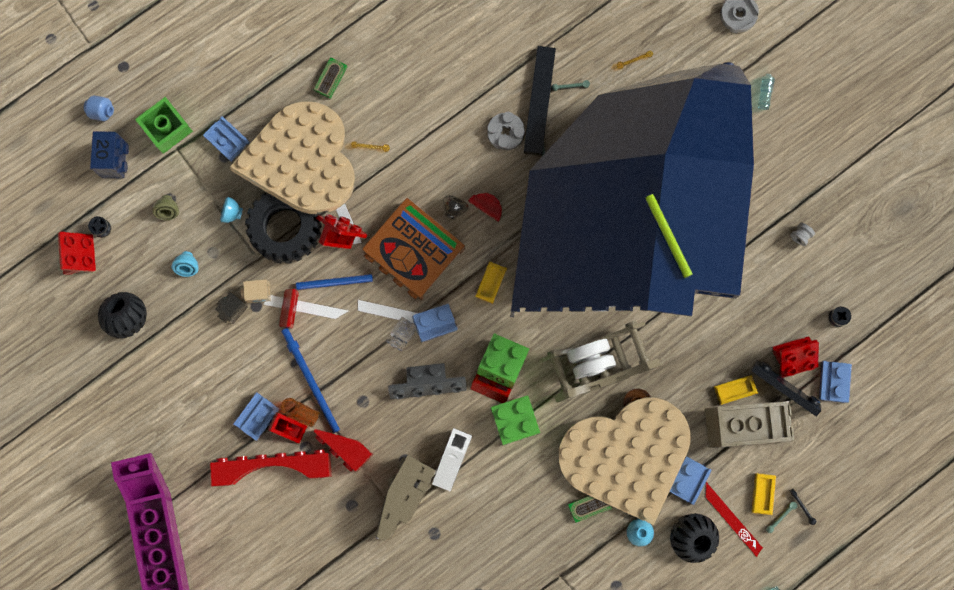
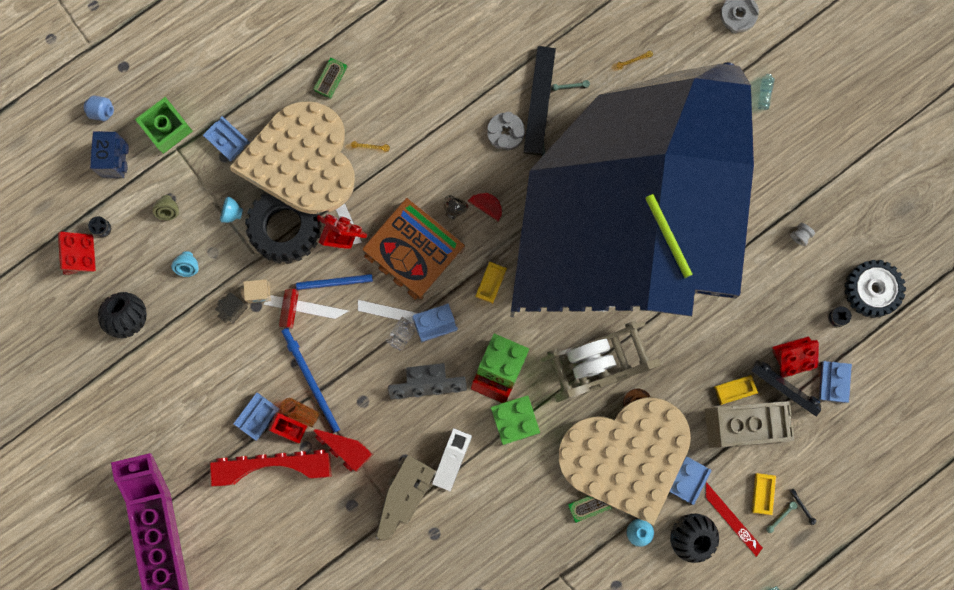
(889, 285): none -> wheel

